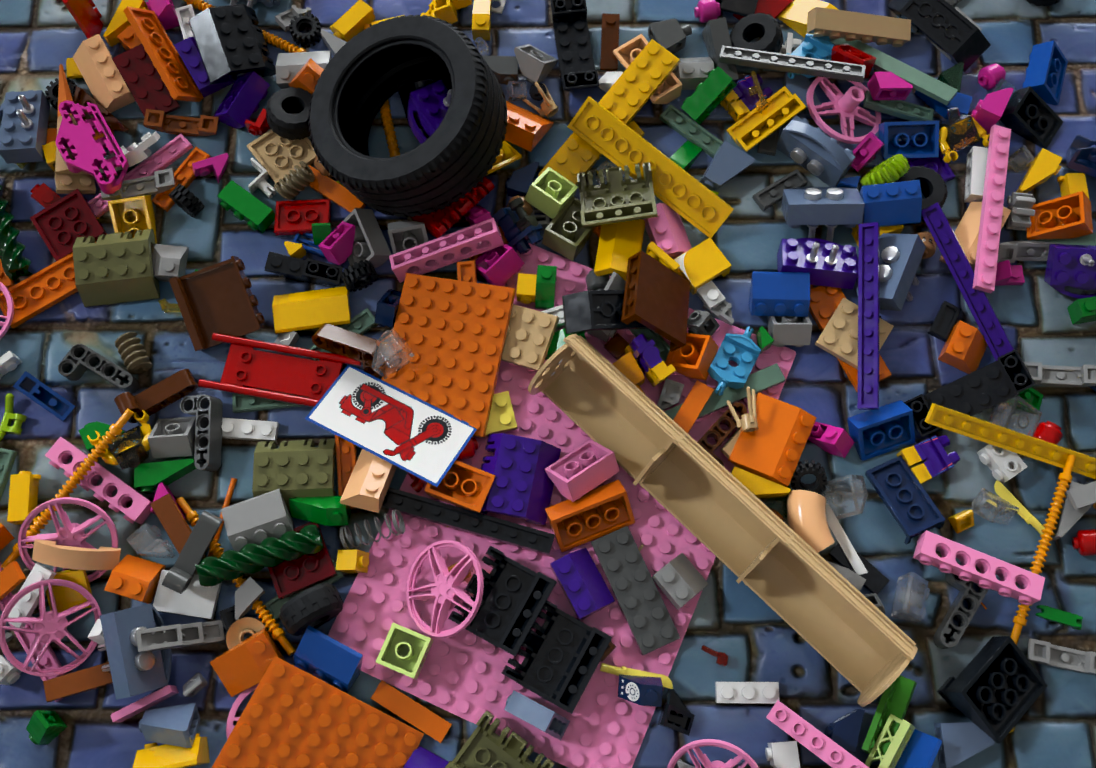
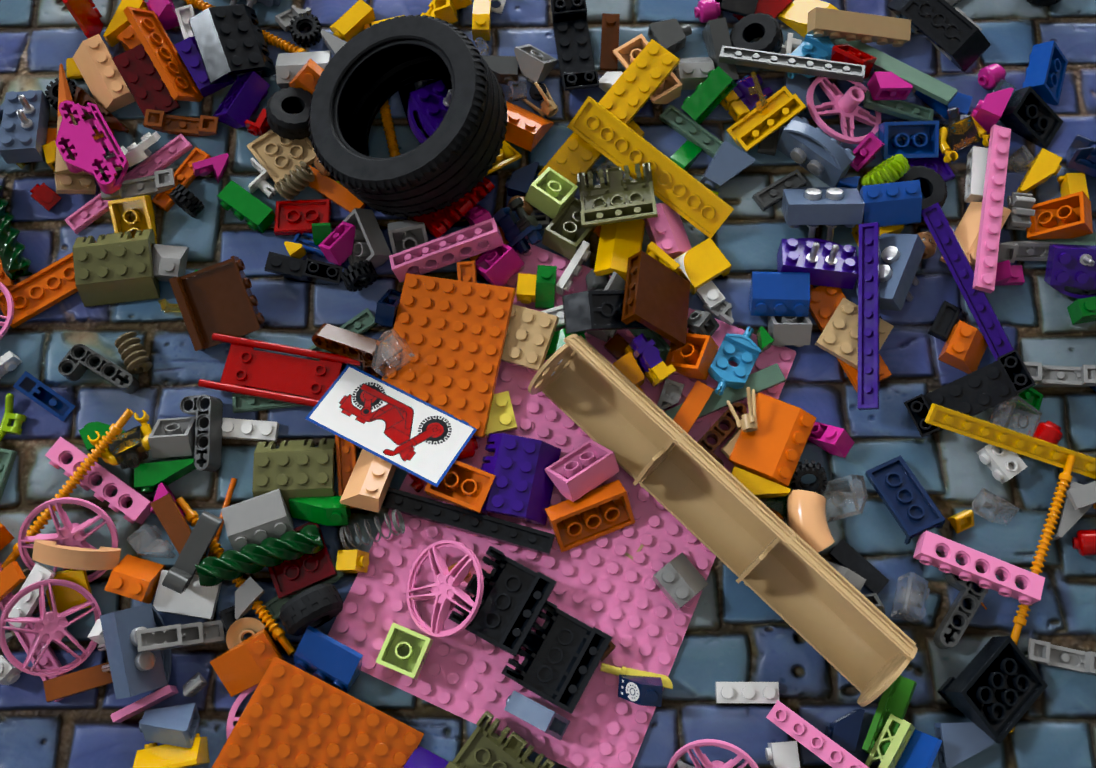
(22, 496): yellow brick -> none
(45, 726): green slope -> none
(66, 221): dark red plate -> none
(158, 395): reddish brown beam -> none
(287, 338): light grey slope -> none
(311, 309): yellow slope -> none
(411, 711): orange tile -> none
(573, 268): none -> white plate
(582, 583): dark purple slope -> none
(635, 590): dark grey plate -> none
(675, 714): black slope -> none
(722, 658): clear red hand -> none
(844, 542): white sticker -> none
(882, 429): blue slope -> none
(934, 457): dark purple hips -> none
(953, 76): clear green slope -> none
(1005, 494): light yellow piece -> none
(1060, 616): green piece -> none

